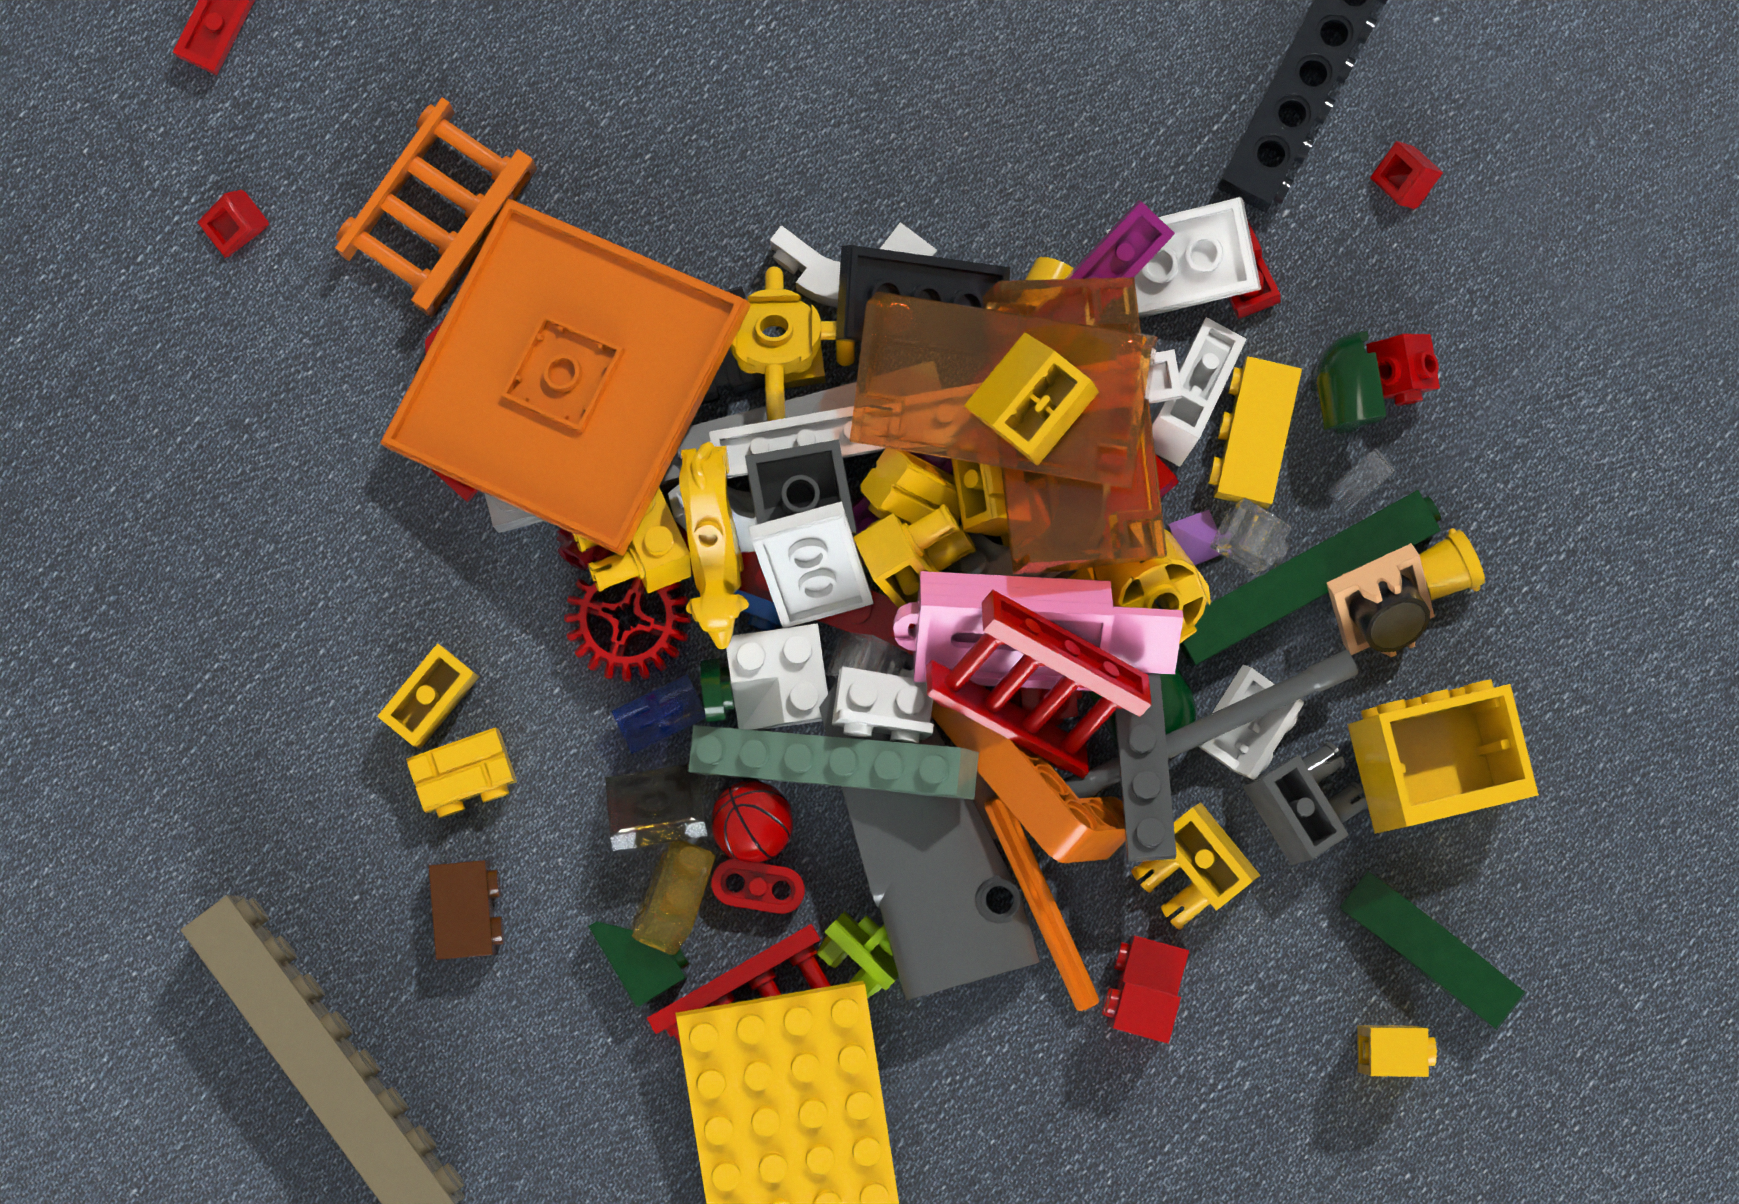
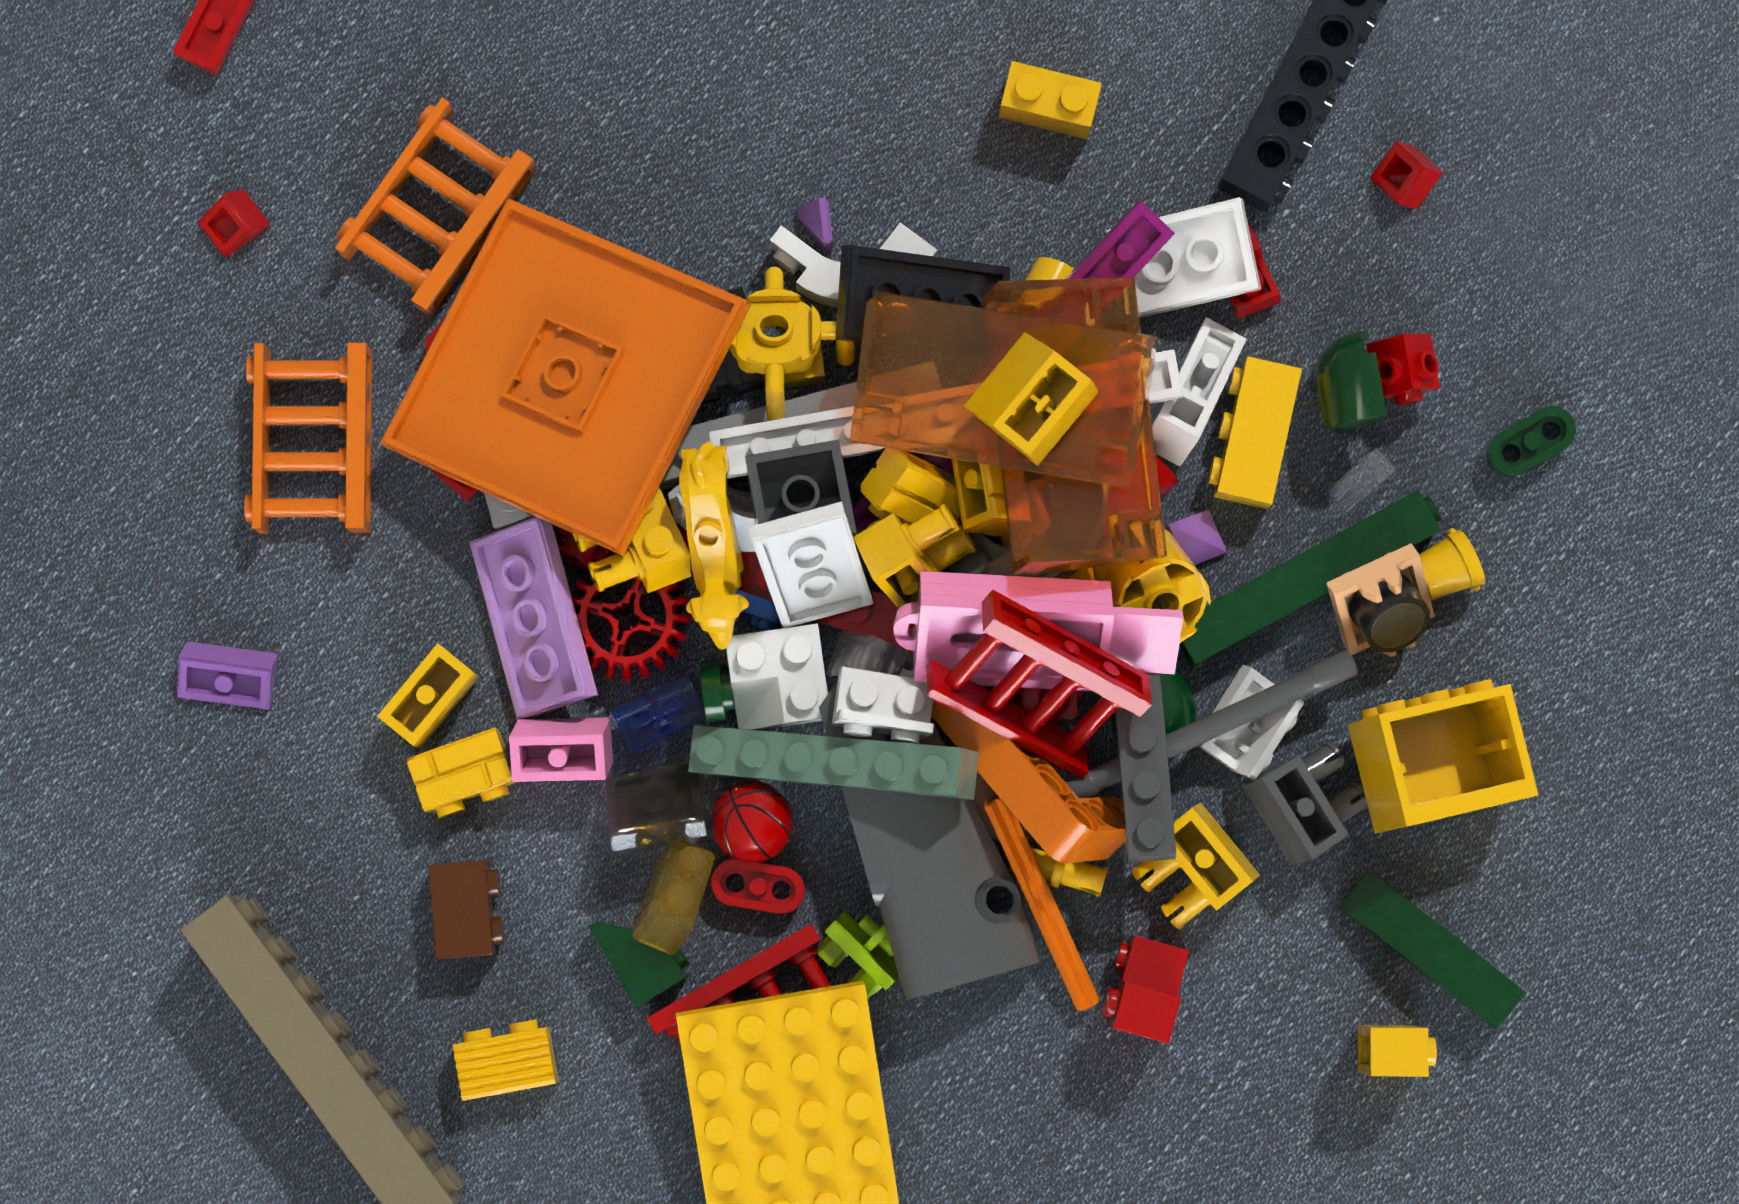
(226, 675): none -> medium lavender slope
(352, 461): none -> orange fence
(505, 1061): none -> yellow brick
(533, 618): none -> lavender tile
(561, 749): none -> bright pink brick
(816, 219): none -> medium lavender slope
(1049, 100): none -> yellow brick
(1074, 875): none -> yellow pin
(1252, 537): clear brick -> none
(1529, 441): none -> dark green plate

